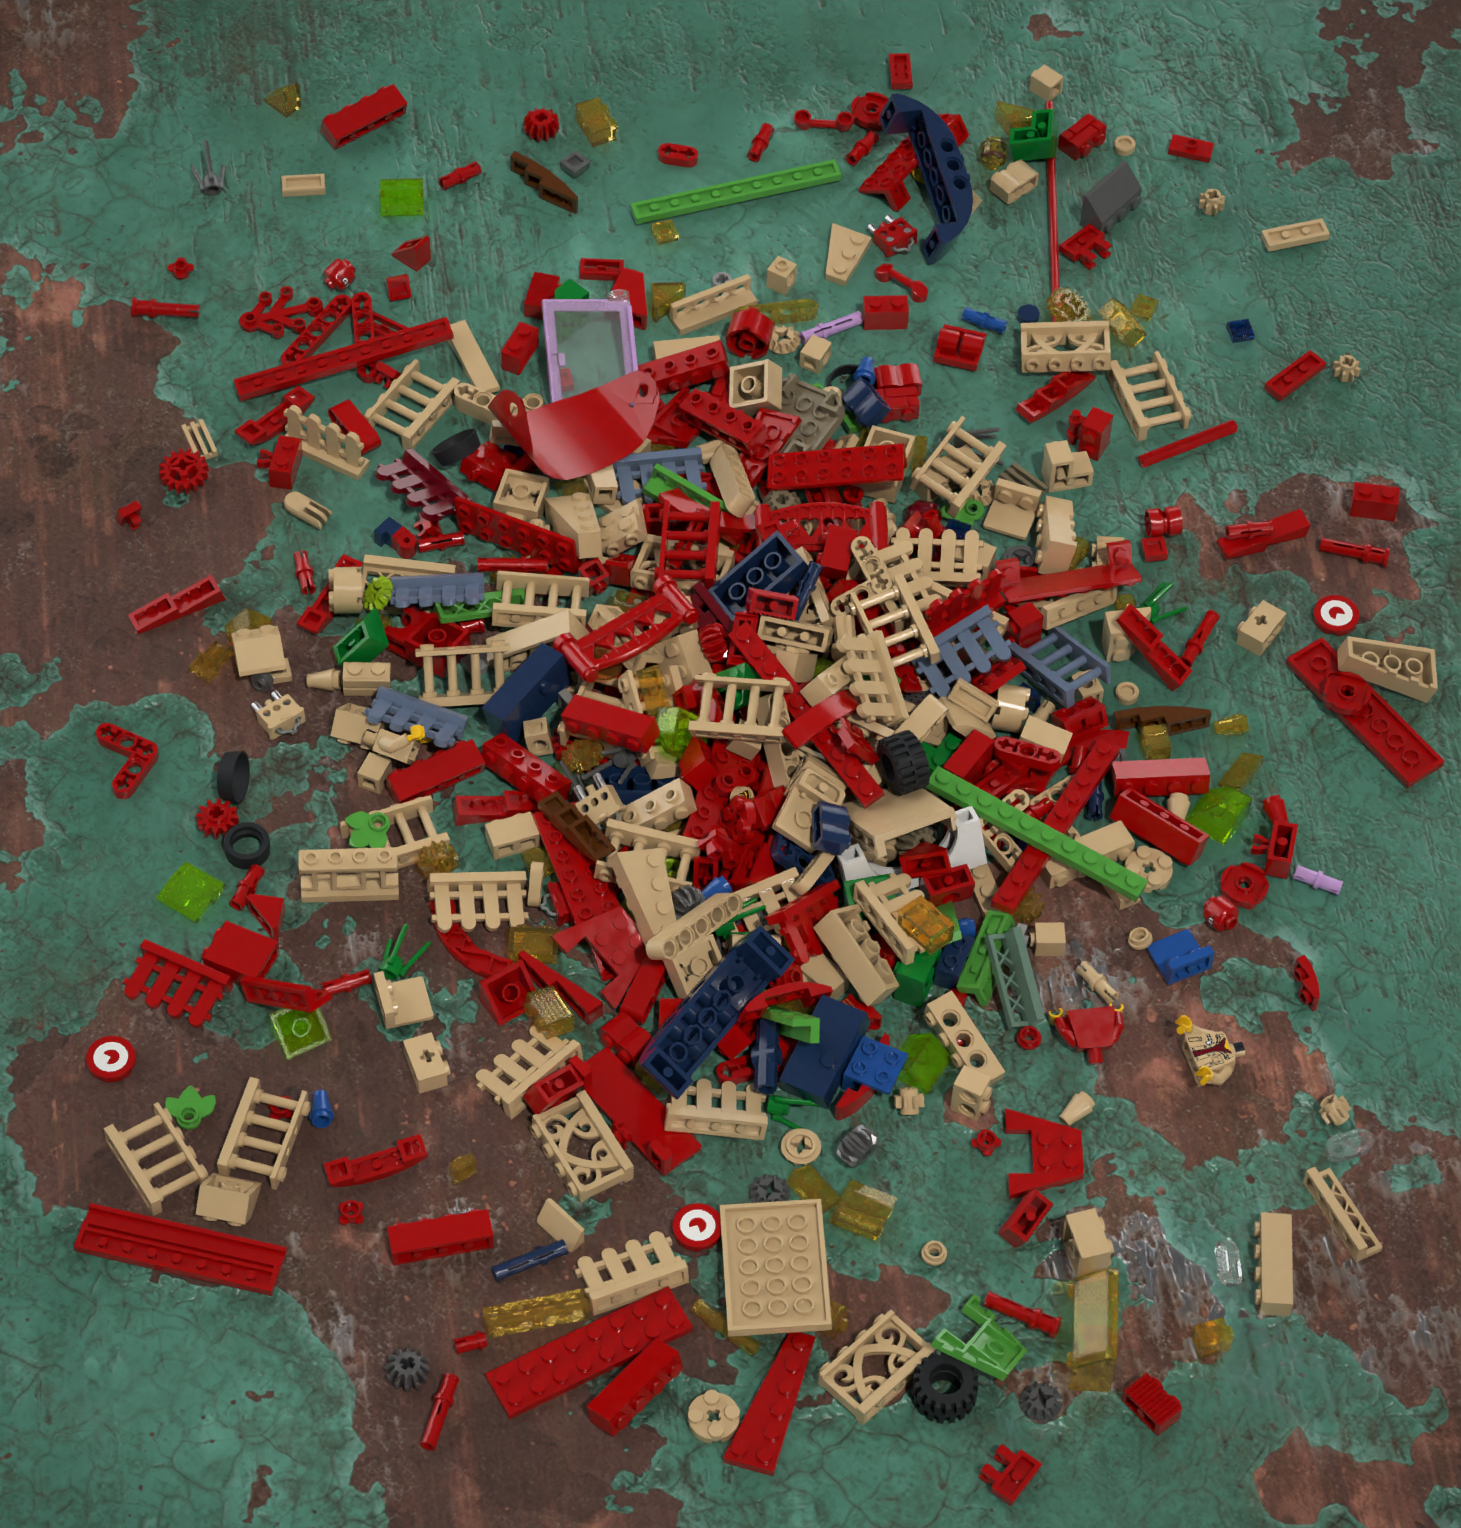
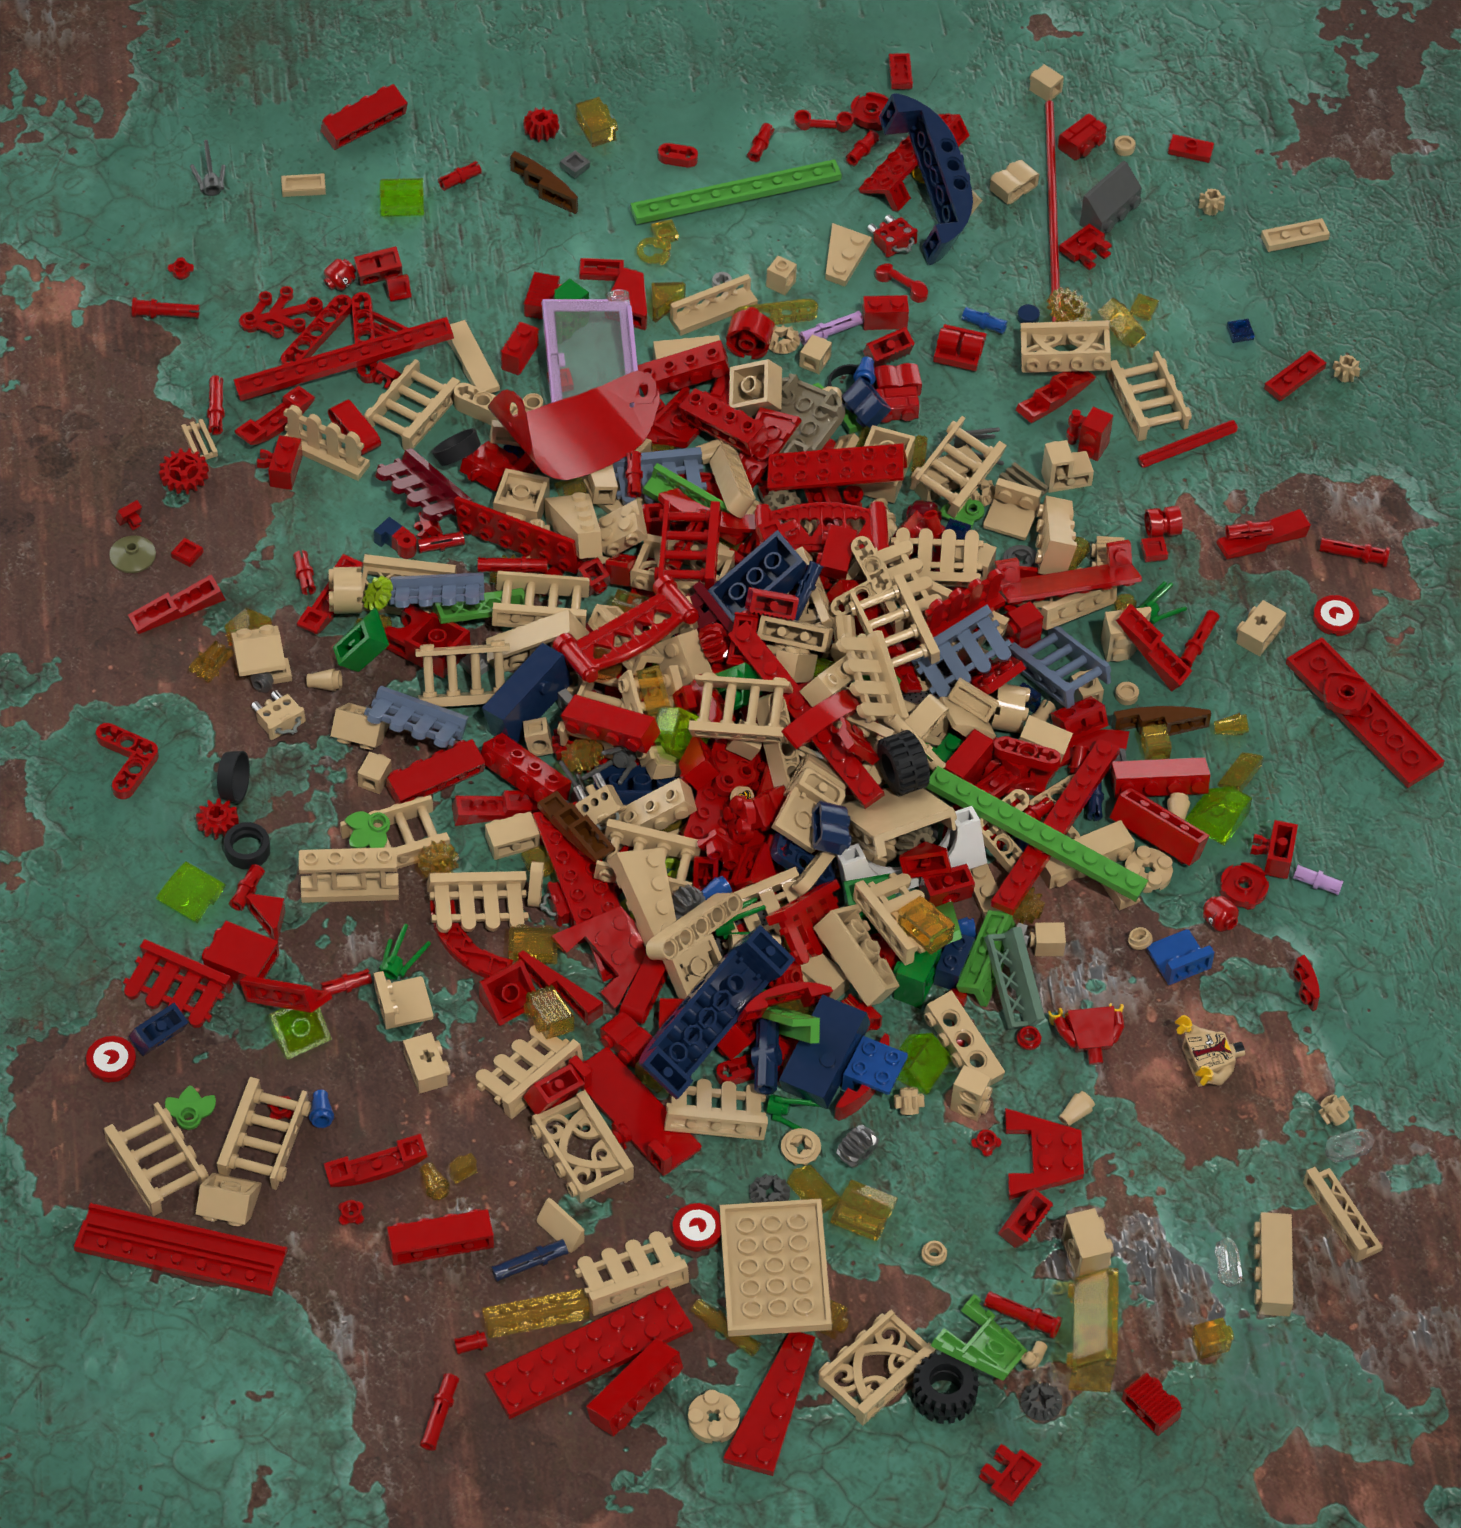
(132, 554): none -> olive dish
(158, 1029): none -> dark blue brick
(187, 552): none -> red tile
(215, 412): none -> red pin
(285, 99): clear yellow slope -> none
(307, 509): tan arm -> none
(365, 678): tan brick -> none
(378, 265): none -> red brick
(395, 746): tan torso -> none
(407, 1369): flat silver gear -> none
(414, 252): red slope -> none
(435, 1183): none -> clear yellow cone
(473, 626): red bush -> none
(634, 474): none -> red pin
(662, 243): none -> clear yellow piece
(889, 347): none -> red brick
(897, 723): none -> tan pin
(993, 153): clear yellow head -> none
(1012, 116): clear yellow slope -> none
(1034, 1357): none -> tan arm
(1036, 141): green brick -> none
(1097, 982): tan pin -> none
(1275, 809): red cone -> none
(1374, 501): red brick -> none
(1391, 665): tan wedge -> none

